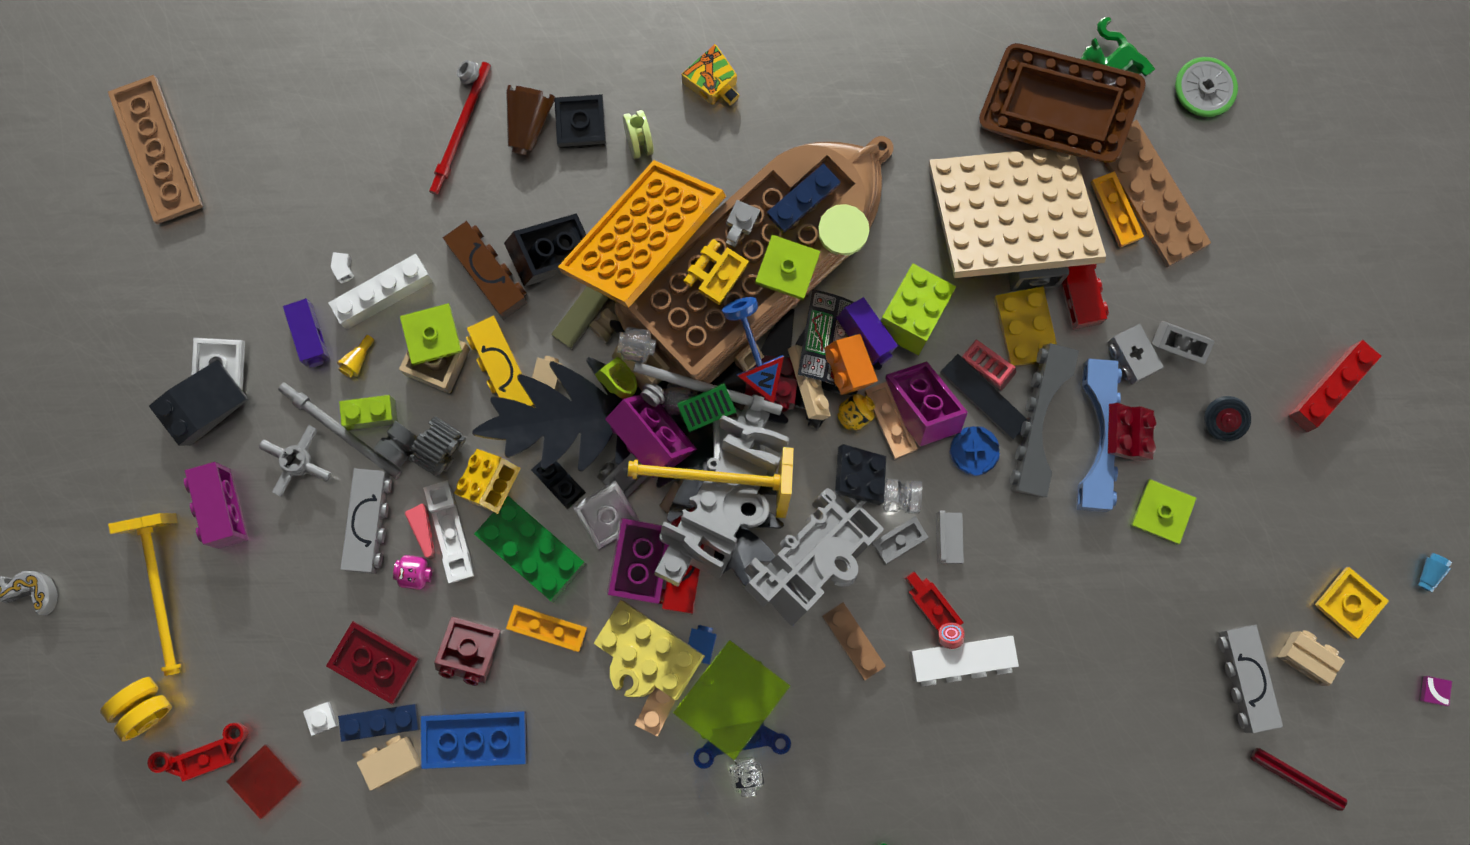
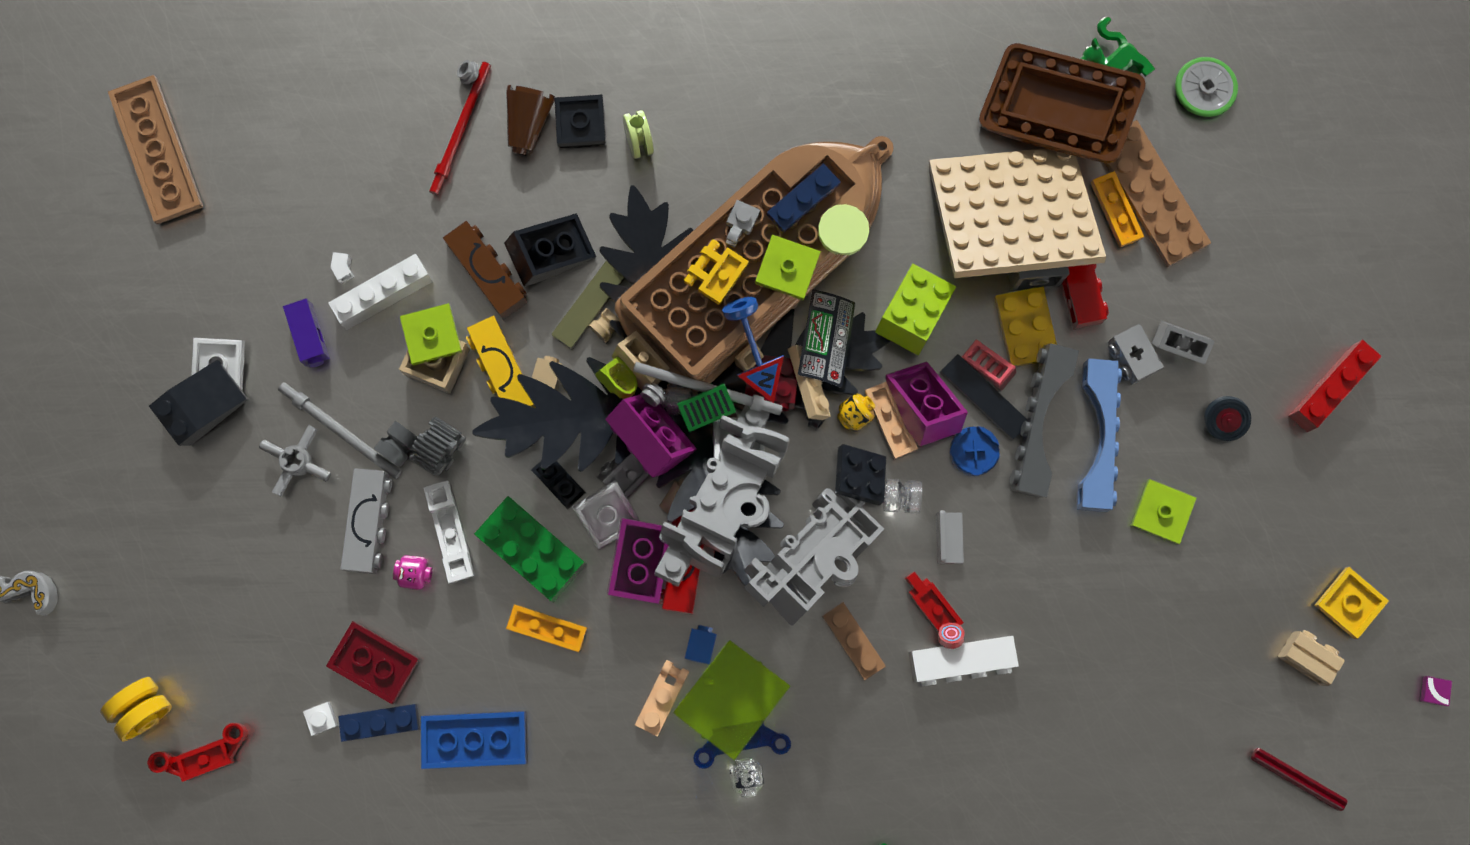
(144, 528): yellow tile -> none
(215, 505): magenta brick -> none
(263, 781): clear red tile -> none
(353, 361): yellow cone -> none
(368, 412): lime brick -> none
(388, 763): tan brick -> none
(420, 523): coral slope -> none
(467, 651): plate -> none
(487, 480): yellow brick -> none
(635, 344): clear head -> none
(641, 232): light orange plate -> none
(646, 654): light yellow plate -> none
(712, 77): torso -> none
(781, 482): yellow tile -> none
(850, 364): orange brick -> none
(861, 319): dark purple brick -> none
(900, 540): light grey plate -> none
(1131, 432): dark red plate -> none
(1250, 679): light grey brick -> none
(1434, 572): dark azure cone -> none

